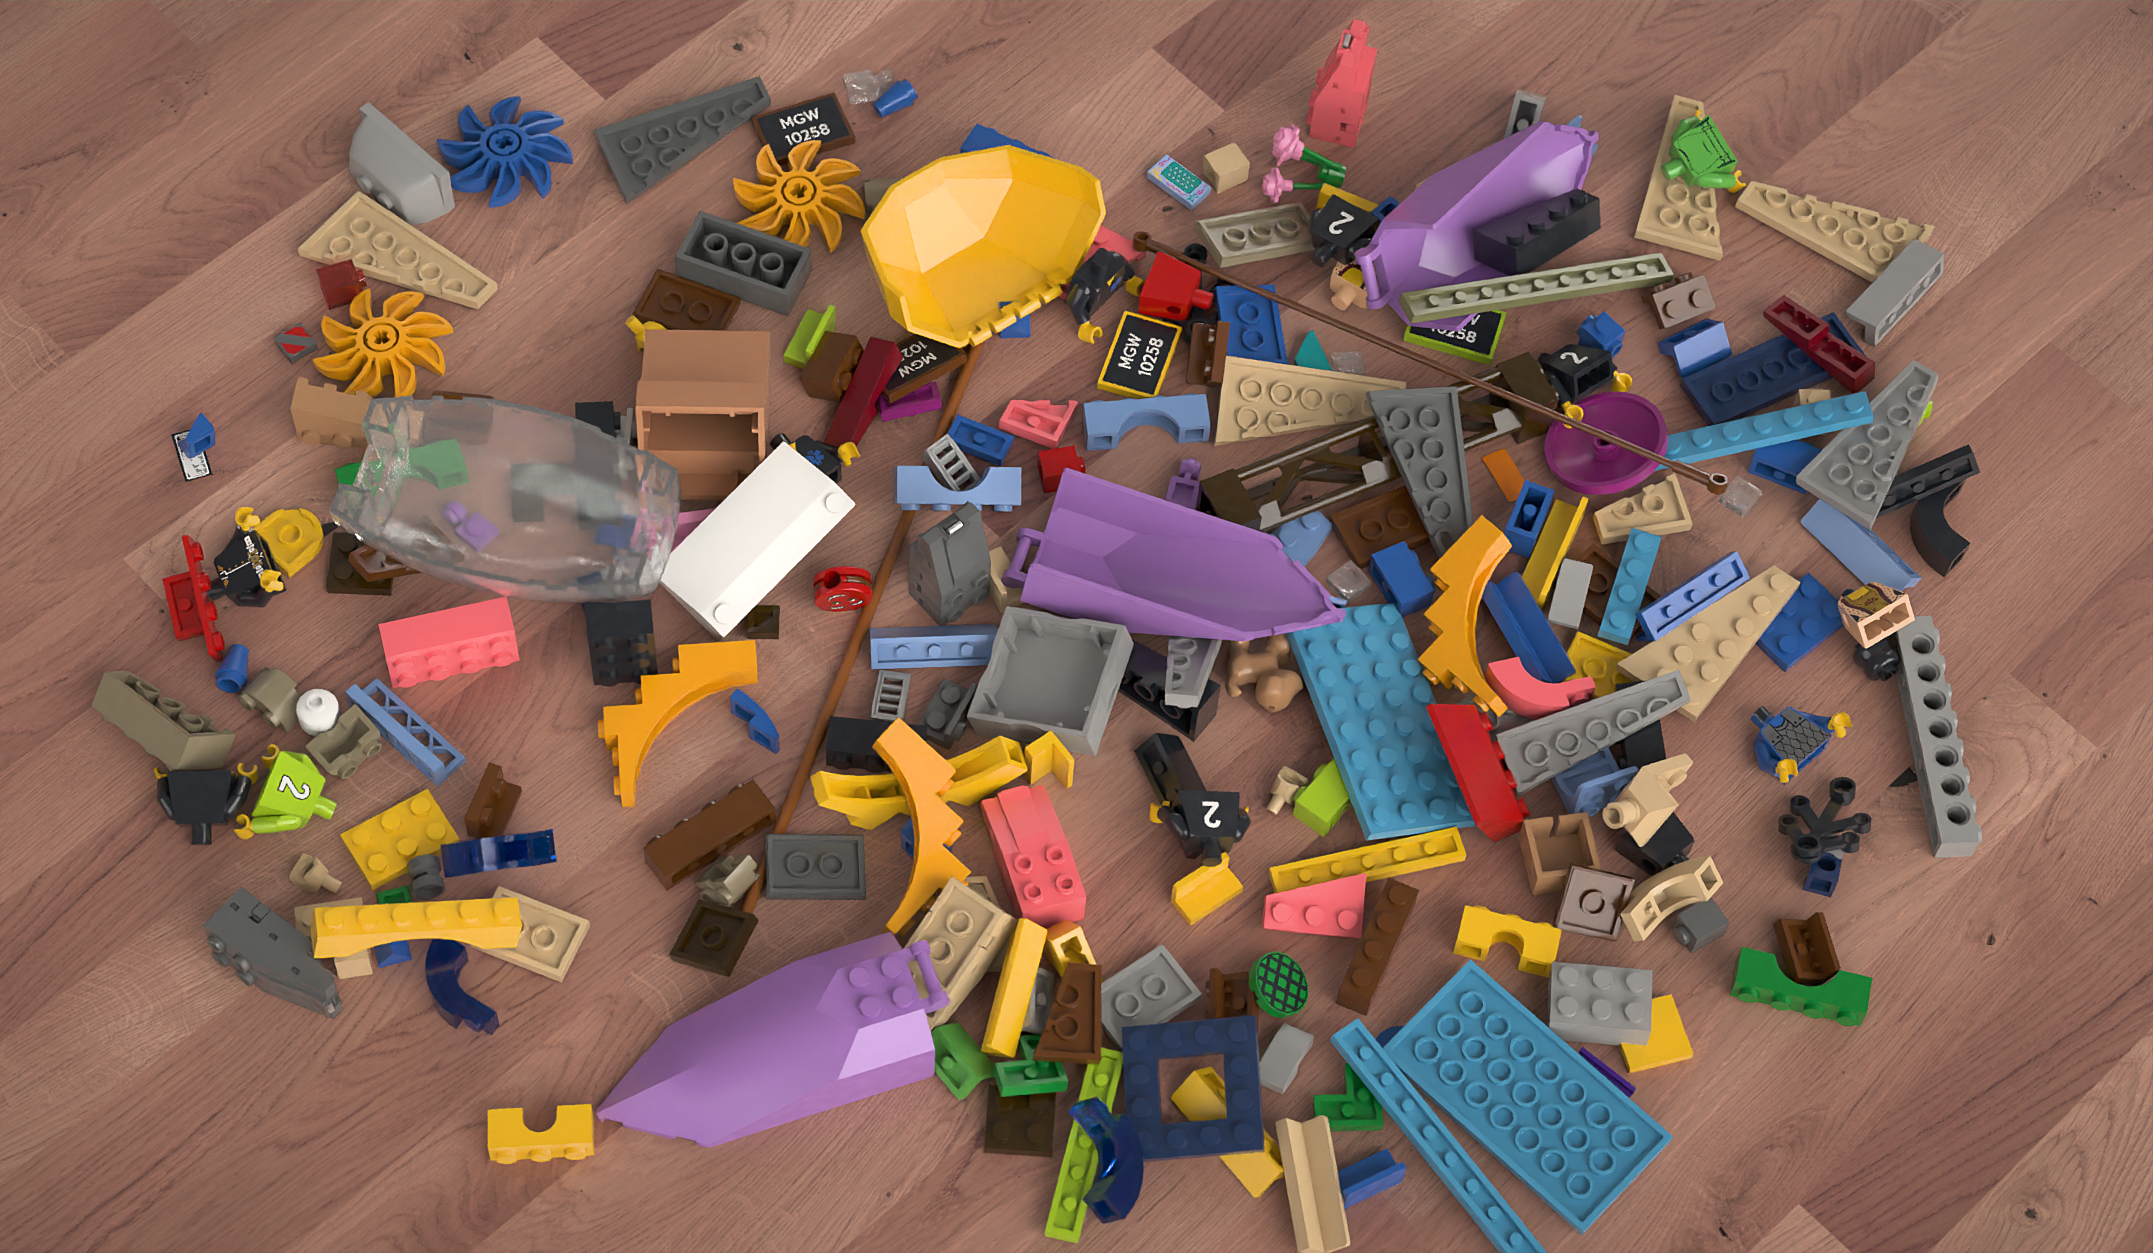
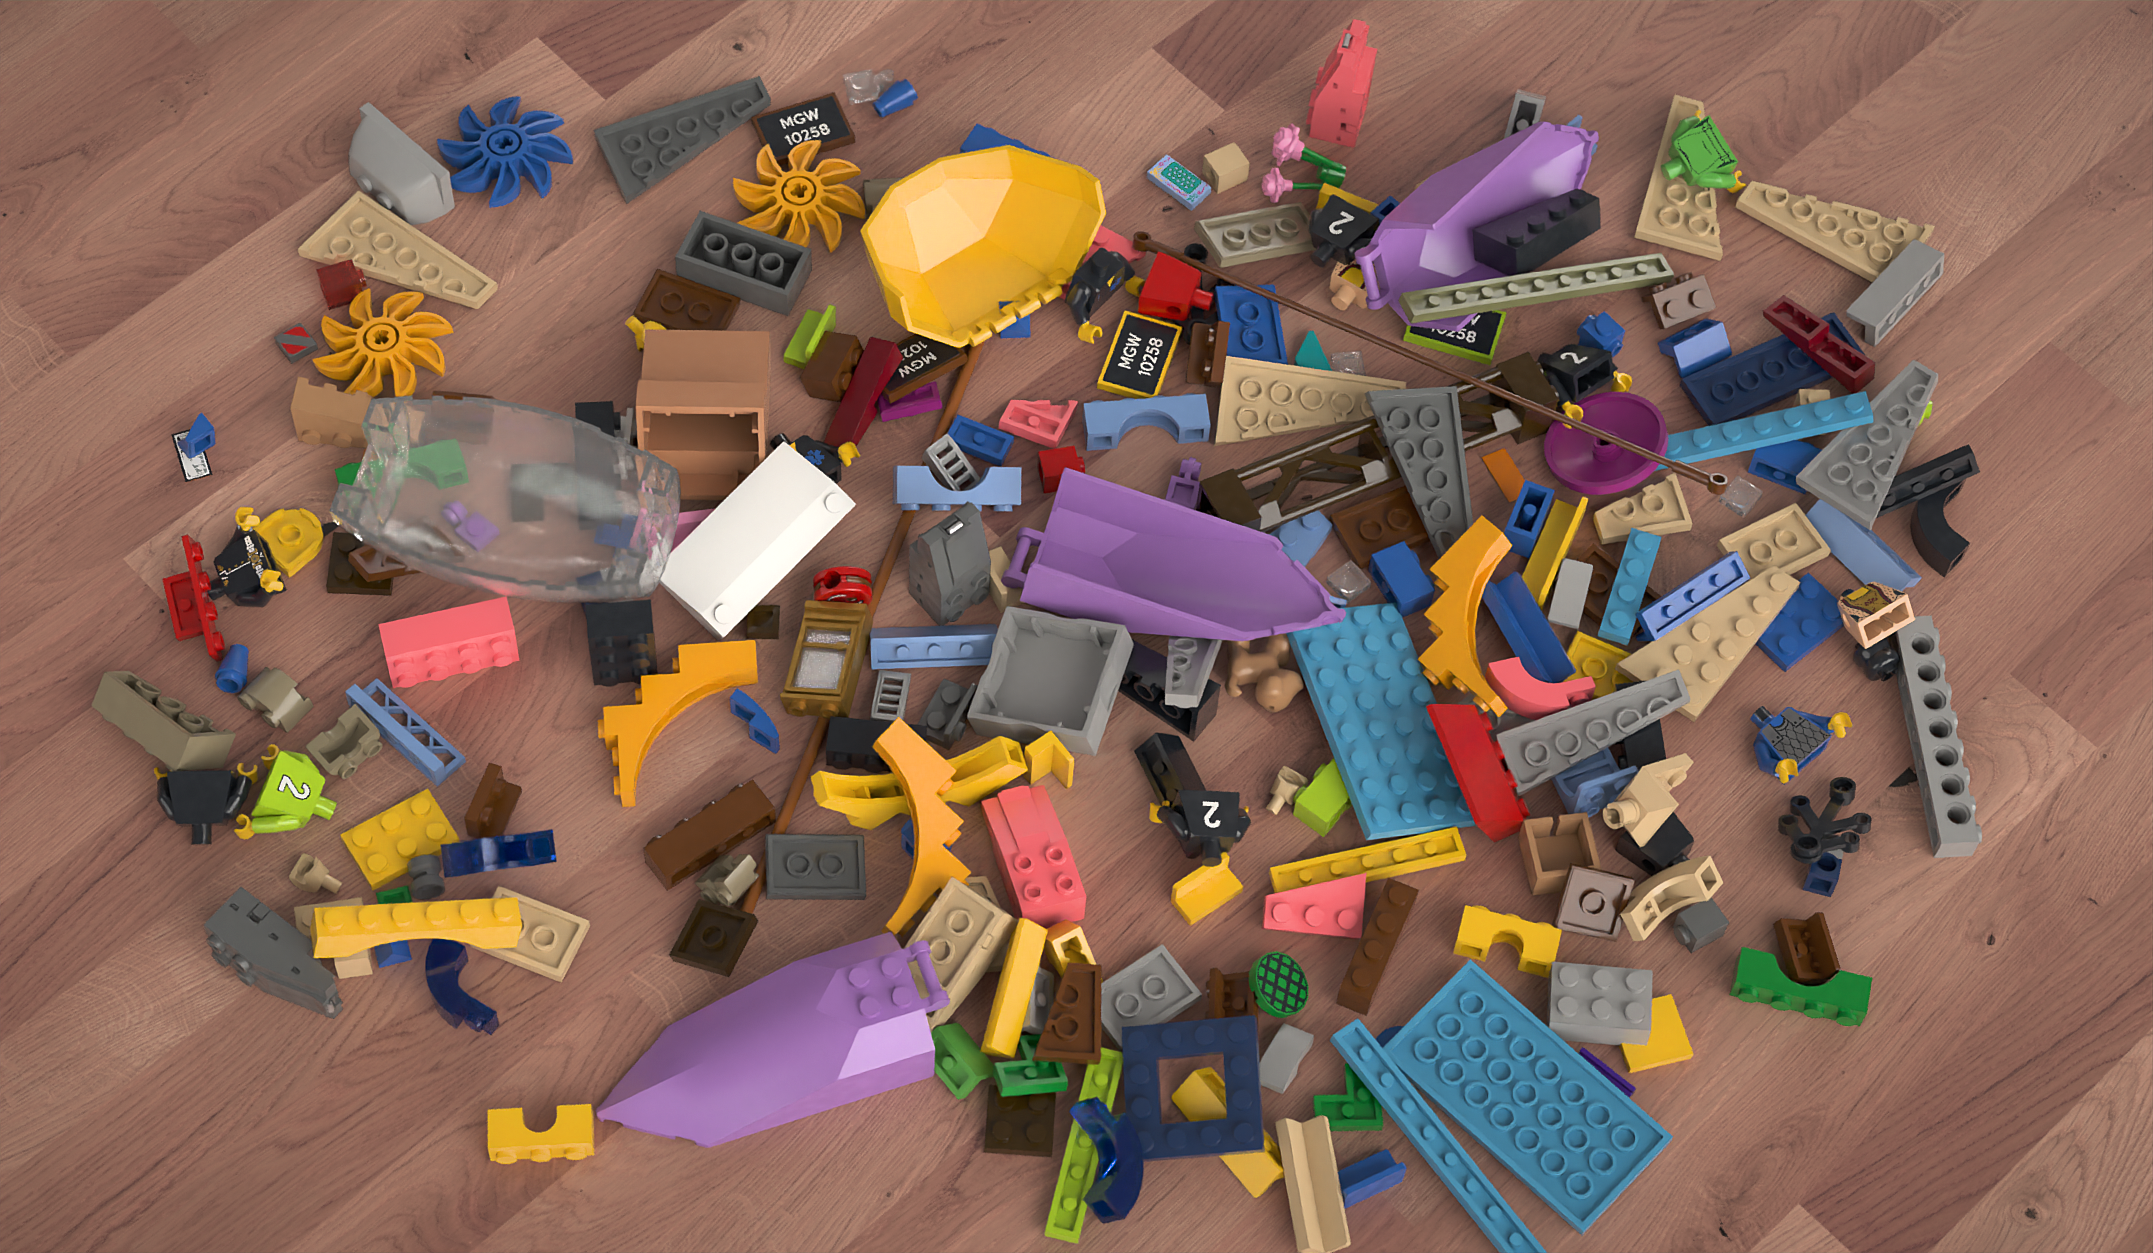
(317, 711): white head -> none
(827, 659): none -> pearl gold door
(1778, 540): none -> tan plate

